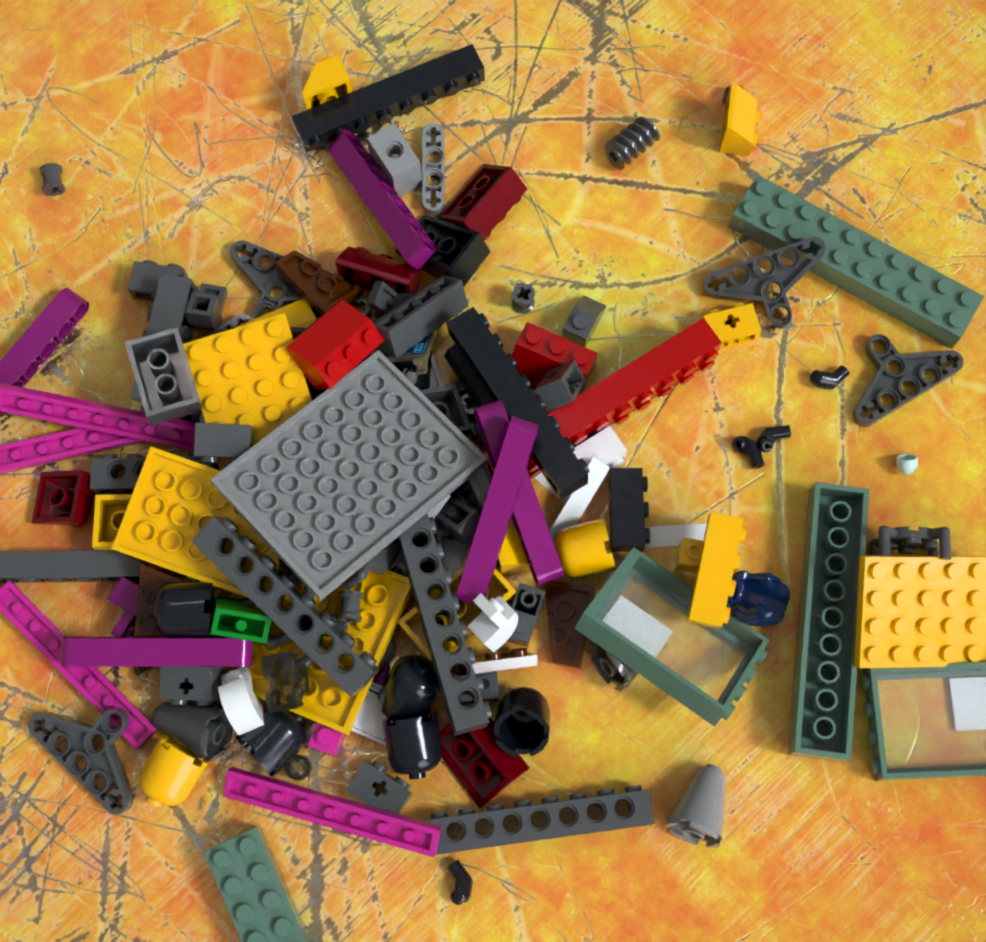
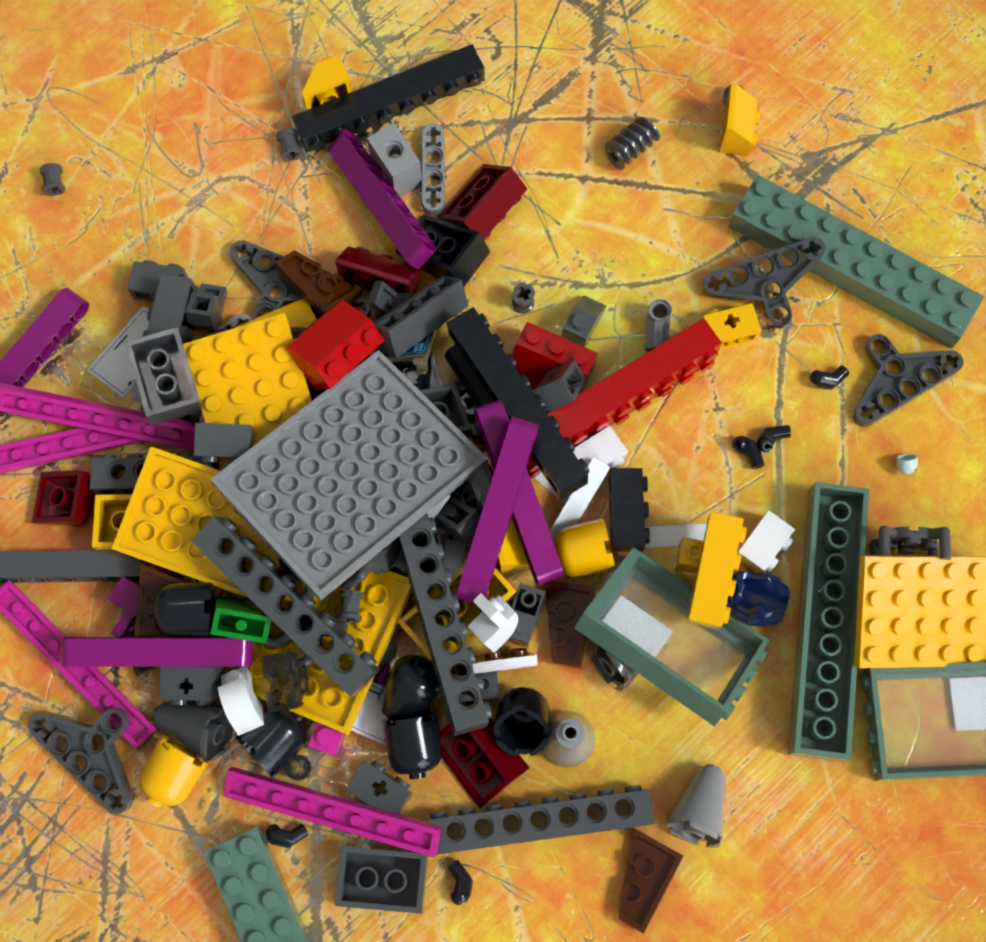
(113, 363): none -> white sticker
(285, 838): none -> black arm
(289, 144): none -> dark grey bush
(381, 880): none -> dark grey brick
(568, 751): none -> light grey cone
(646, 879): none -> reddish brown wing
(657, 328): none -> light grey piece
(765, 542): none -> white brick

